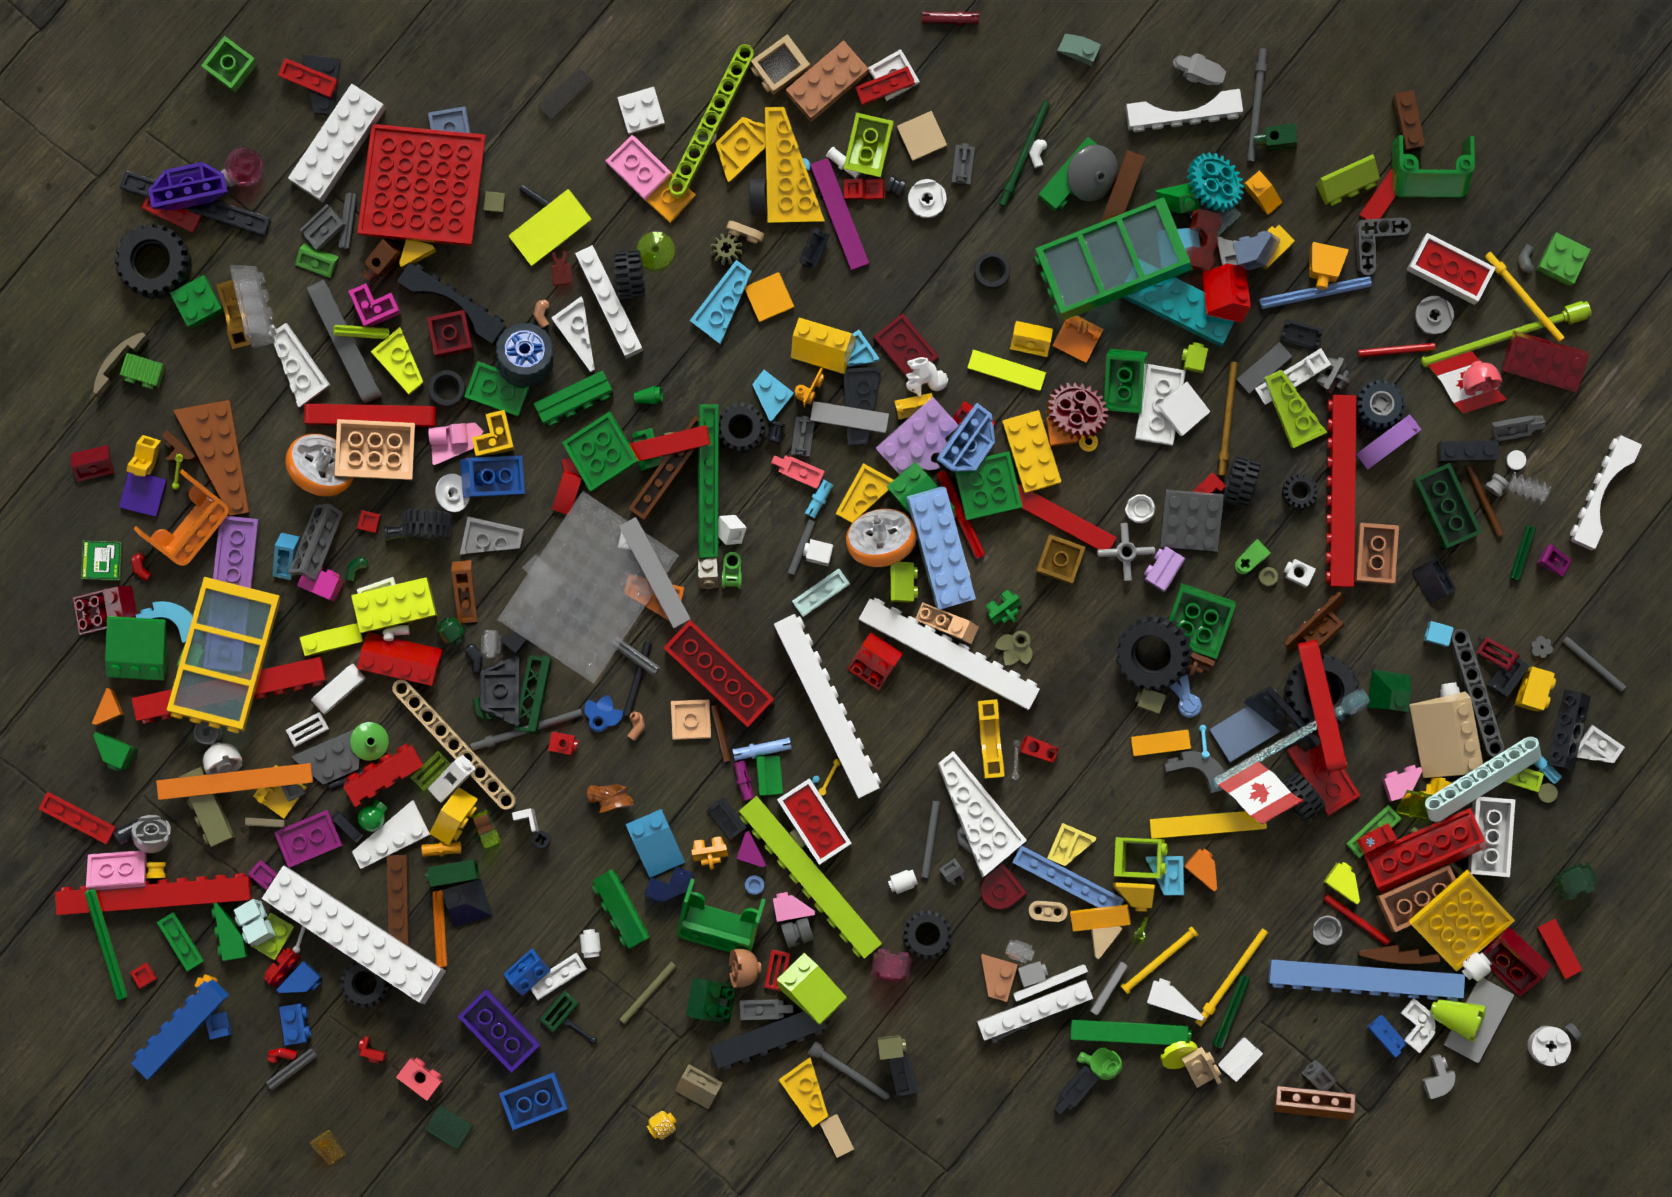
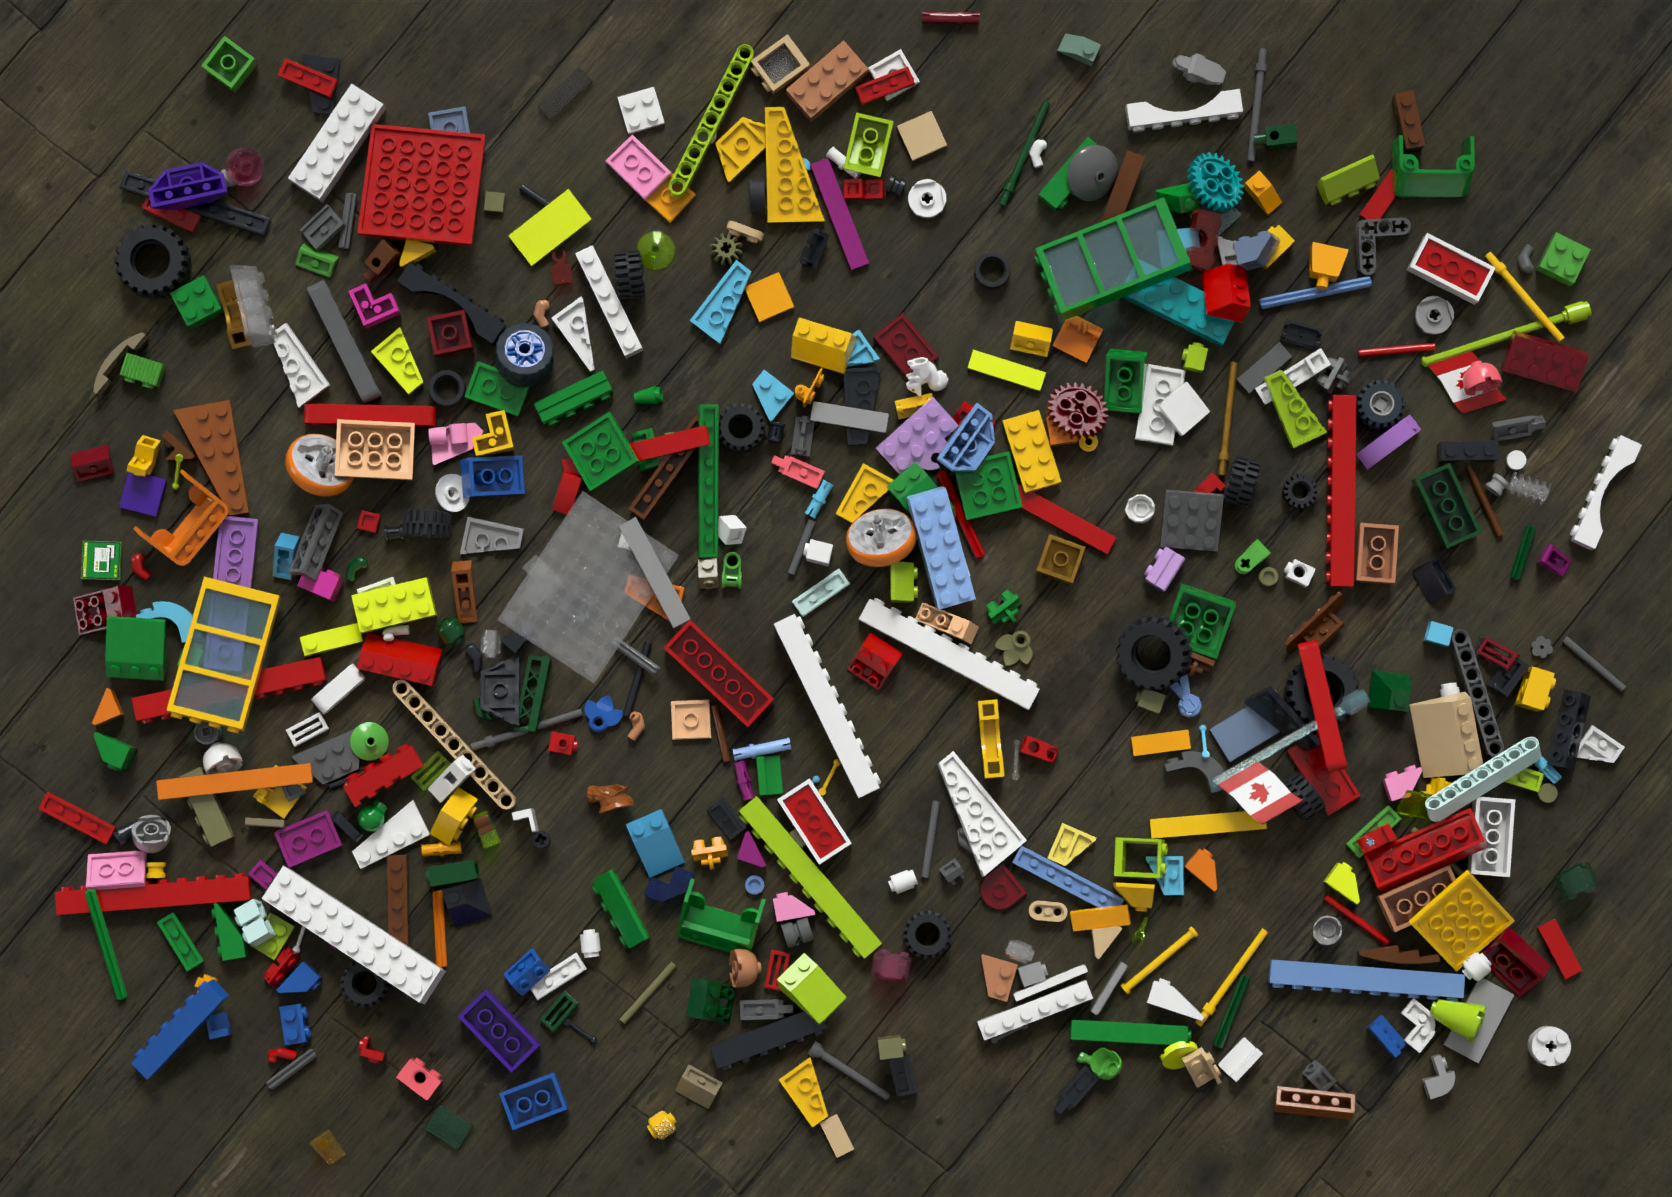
(143, 975): red tile -> none
(358, 331): lime axle -> none
(963, 164): dark grey hinge -> none
(1118, 551): light grey bar -> none
(1573, 1032): dark grey tile -> none

